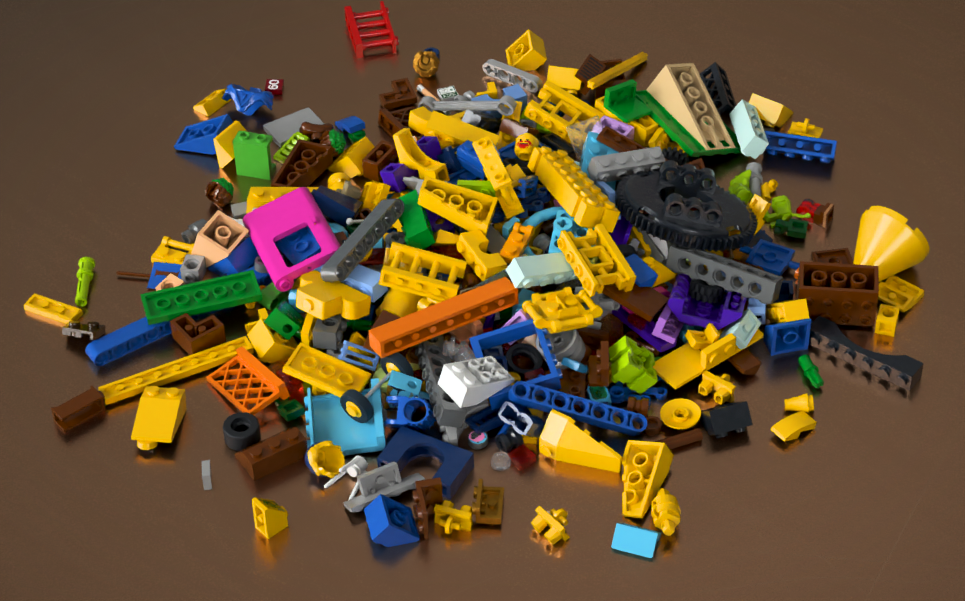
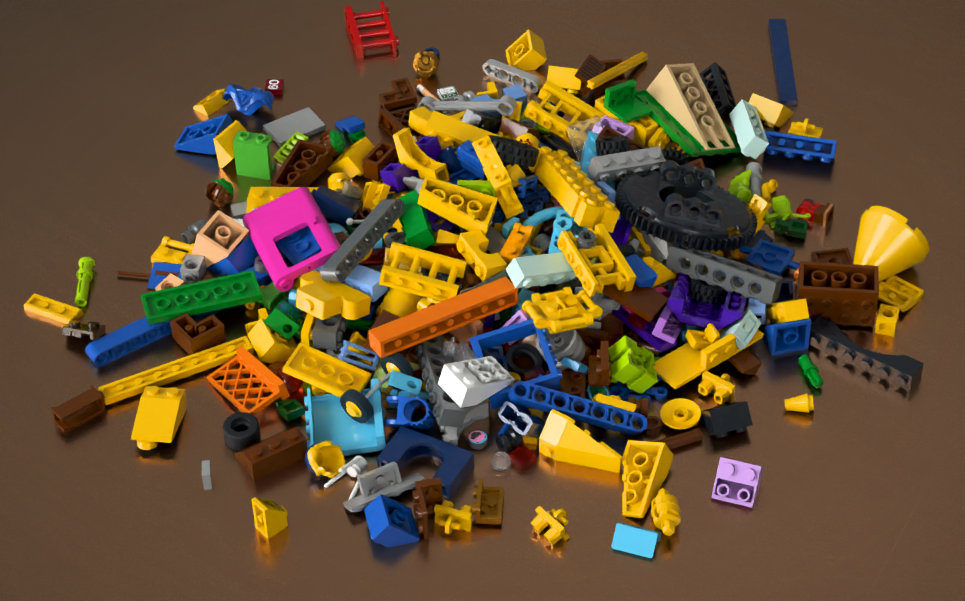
(314, 131): reddish brown piece -> none
(485, 414): dark blue slope -> none
(515, 151): none -> black wheel
(586, 239): none -> dark grey bush
(611, 145): none -> black tyre
(615, 401): none -> yellow plate
(737, 481): none -> lavender slope
(783, 62): none -> dark blue tile
(792, 425): yellow slope -> none

